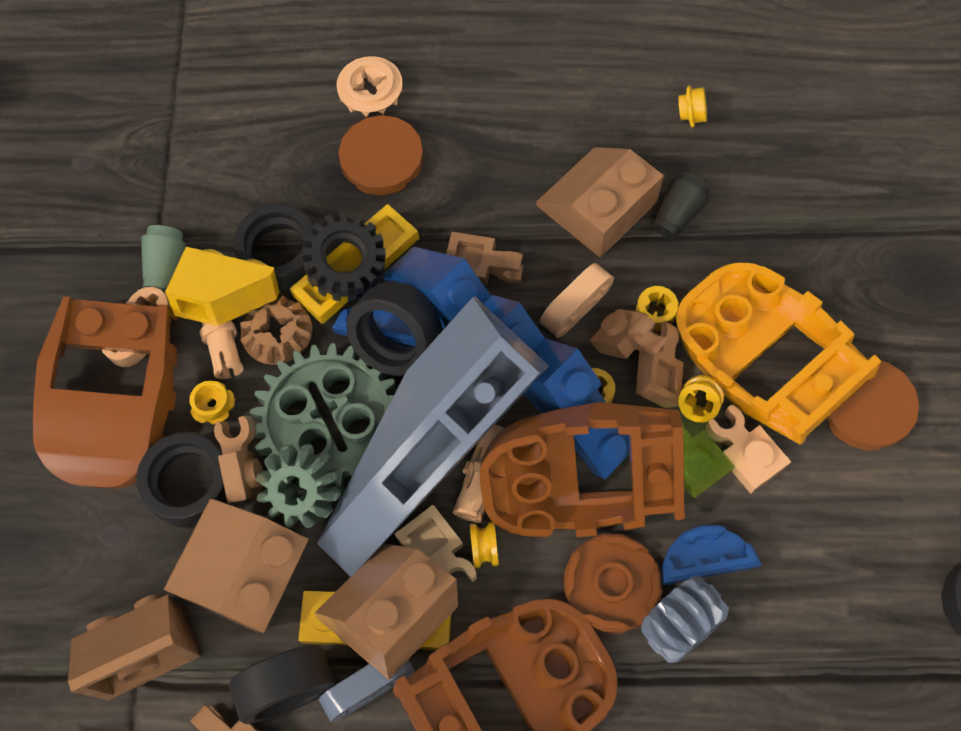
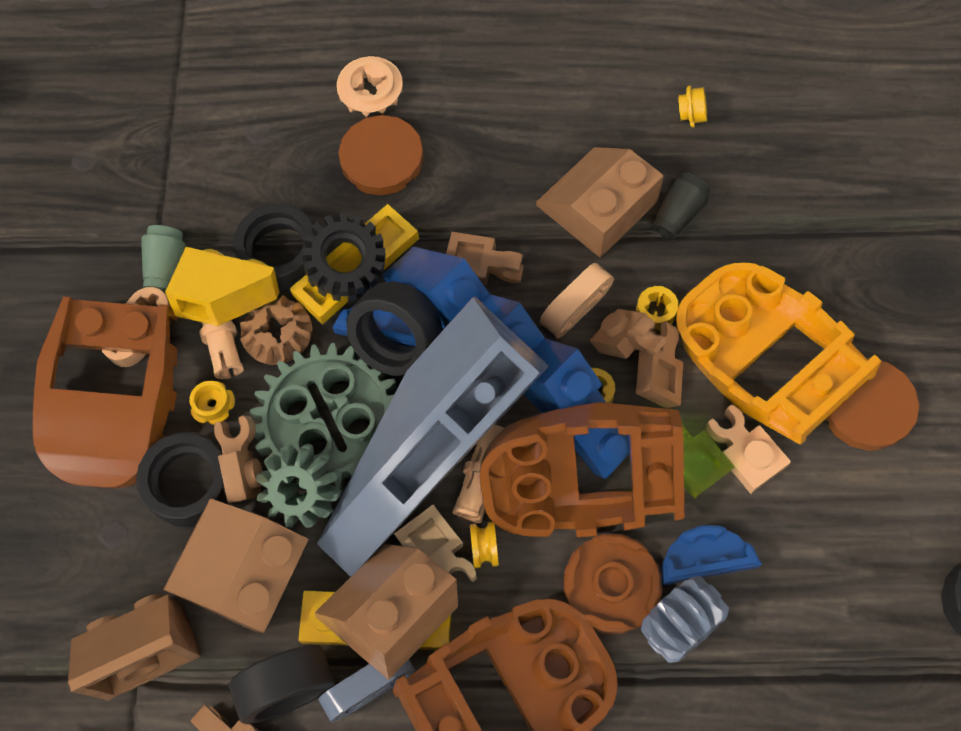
(714, 394): yellow bush -> none

